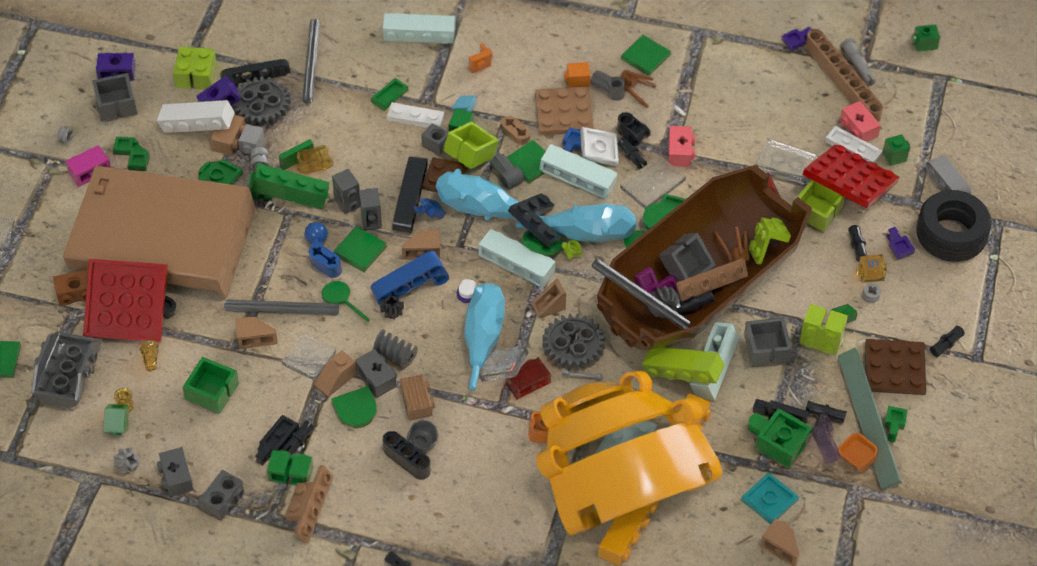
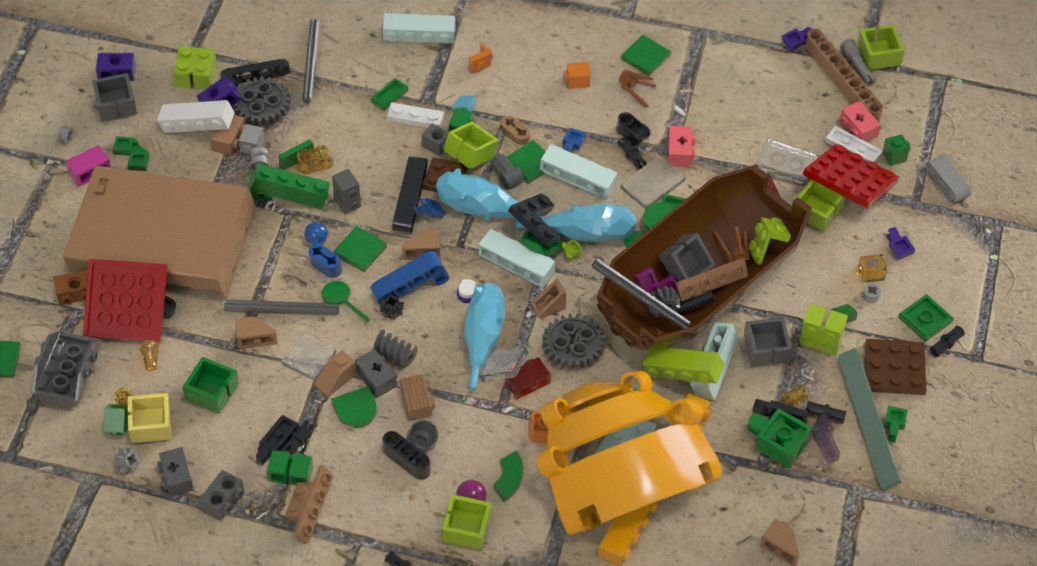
(151, 418): none -> light yellow piece
(220, 172): green tile -> none
(370, 209): dark grey brick -> none
(466, 522): none -> lime piece
(472, 489): none -> magenta hair
(511, 476): none -> green tile
(562, 109): medium nougat plate -> none
(565, 373): light grey hinge -> none
(599, 146): white tile -> none
(613, 85): dark grey piece -> none
(770, 498): teal tile -> none
(794, 396): none -> clear yellow bush
(857, 242): black pin -> none
(858, 452): orange piece -> none
(883, 52): none -> lime piece
(926, 37): green brick -> none
(926, 317): none -> green tile
(959, 207): black tyre -> none

